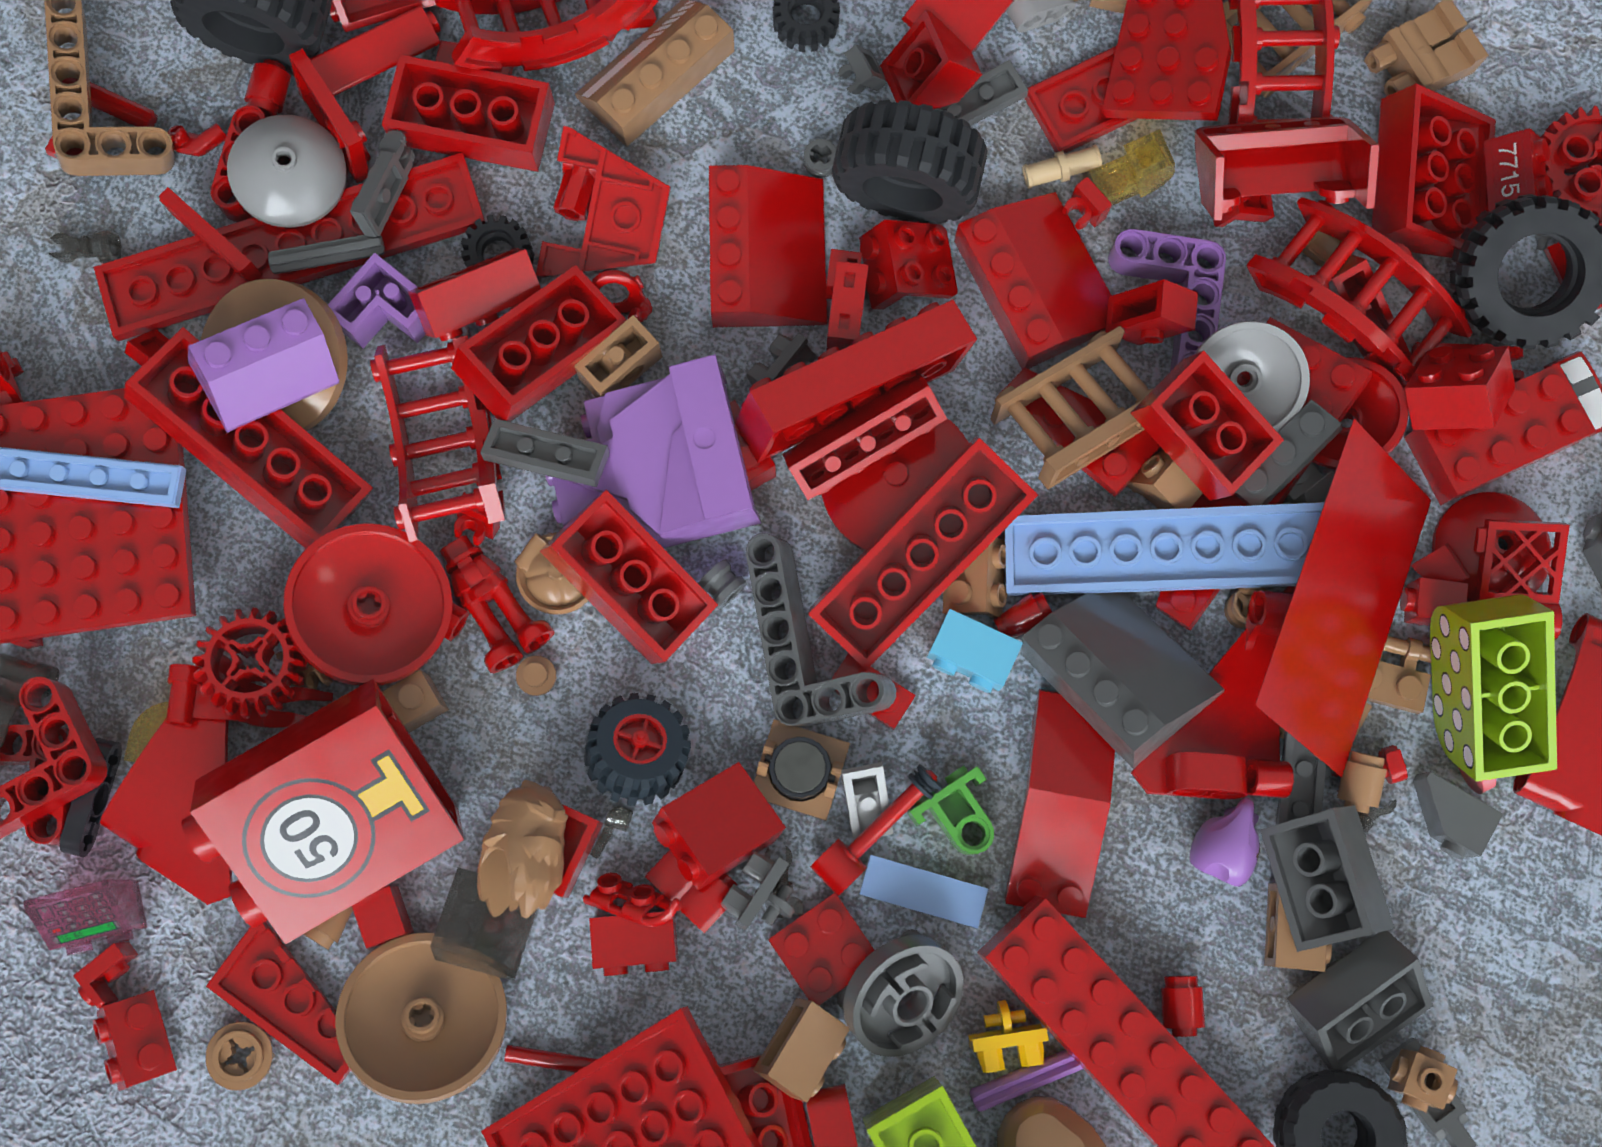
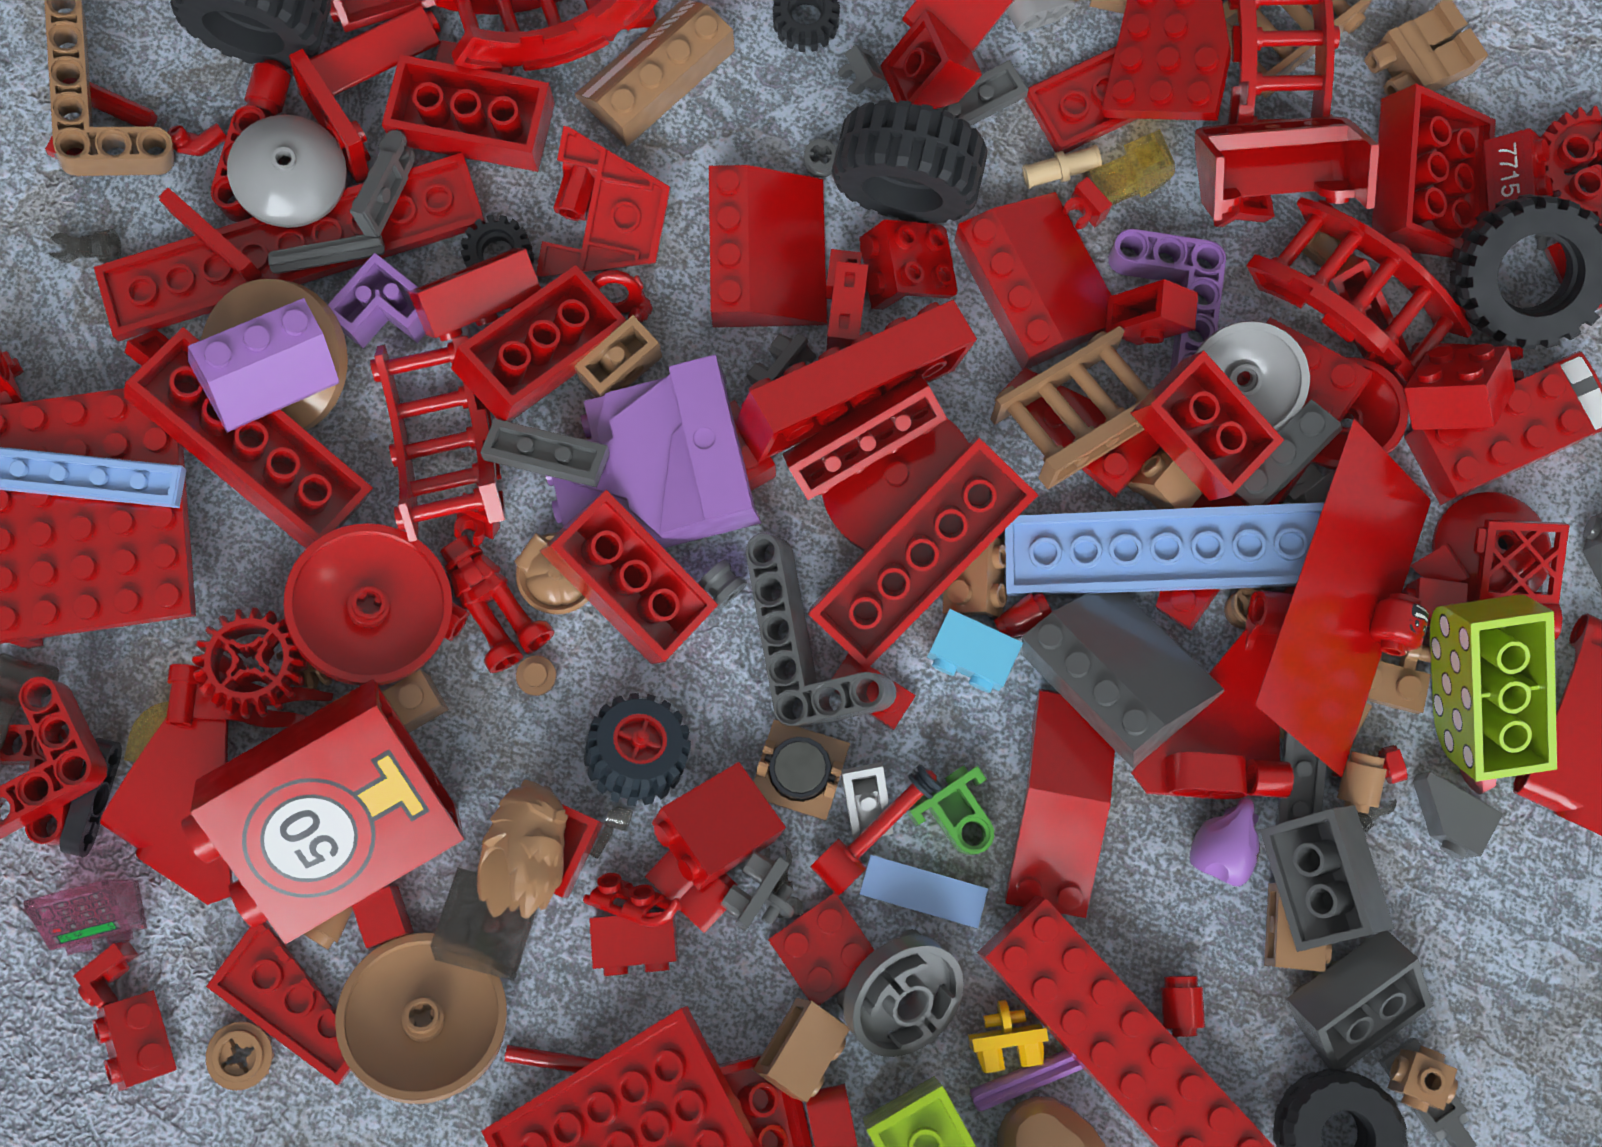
(1399, 624): none -> red head

